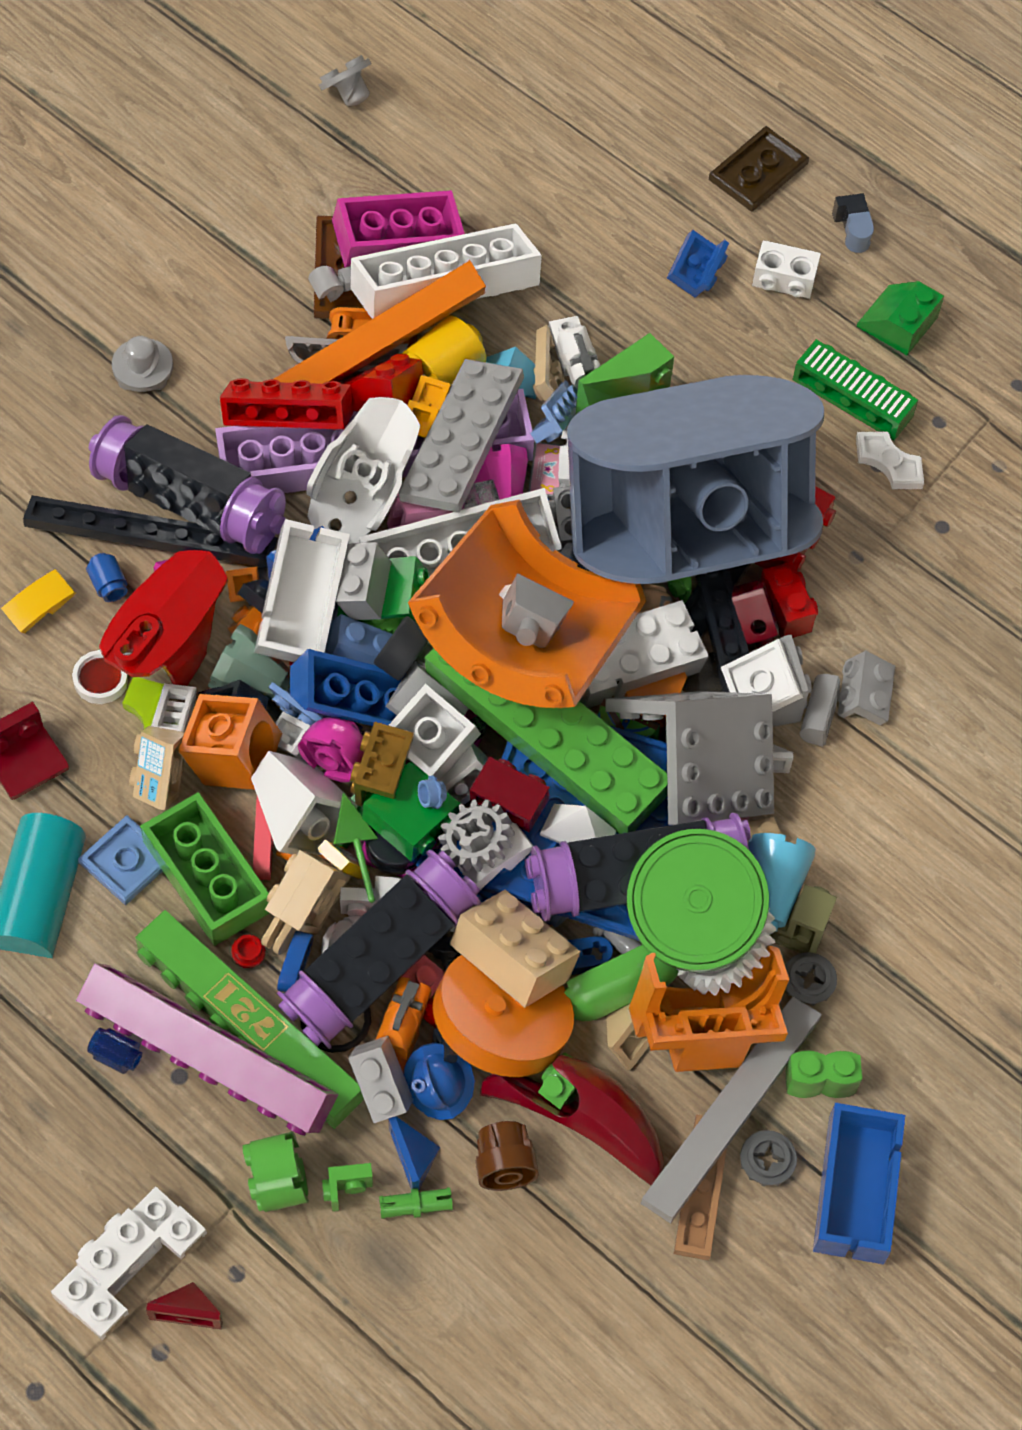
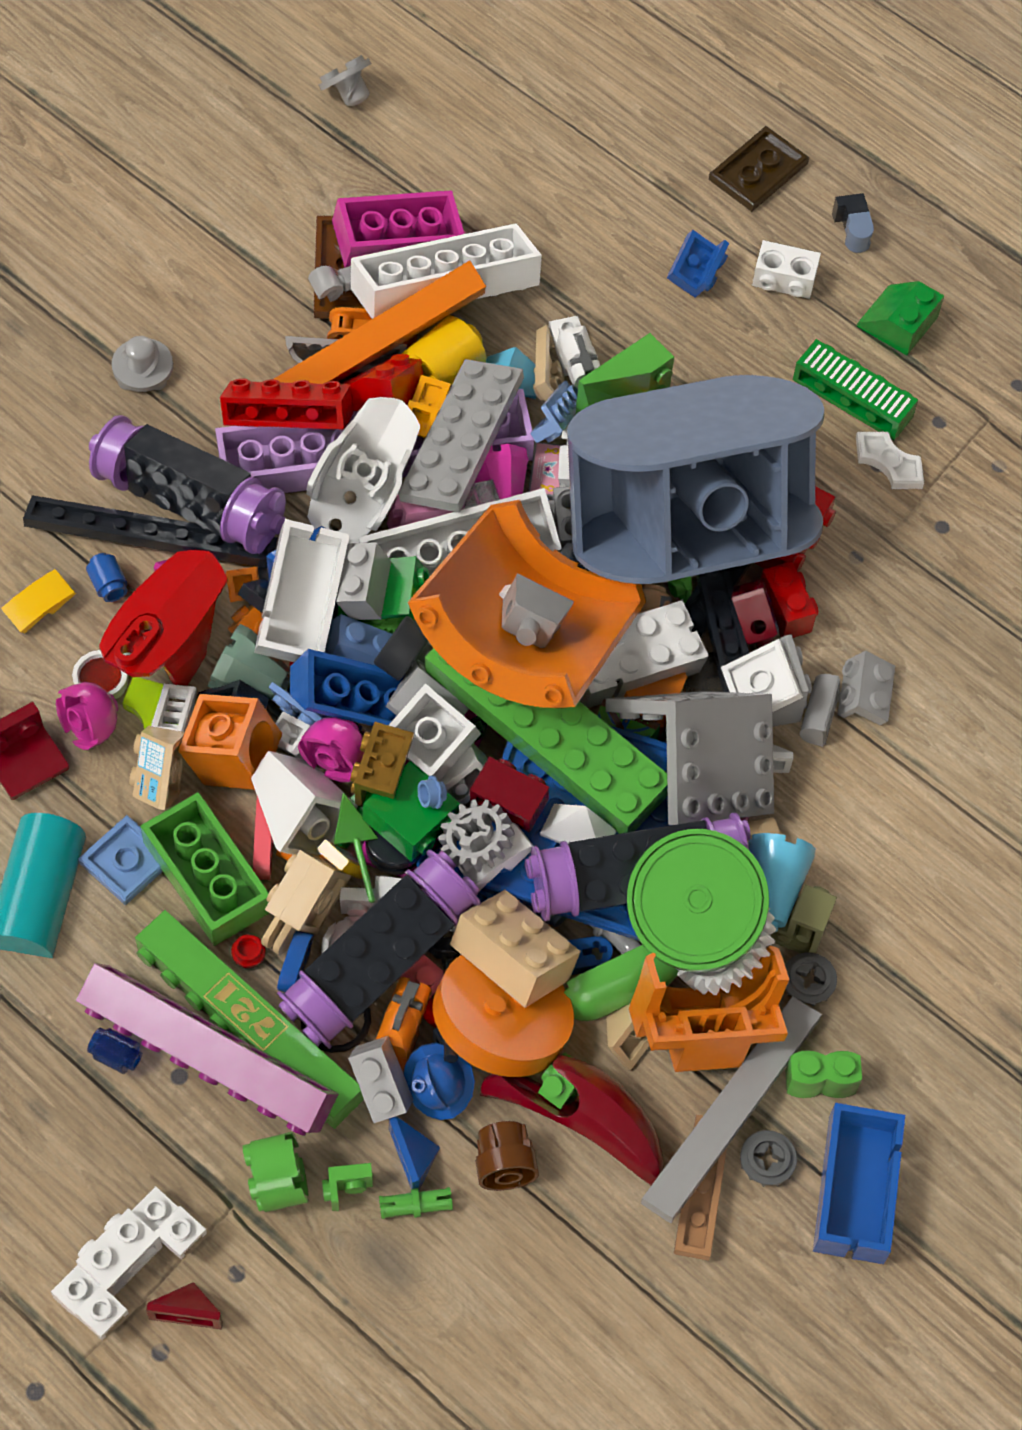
(88, 713): none -> dark pink cylinder

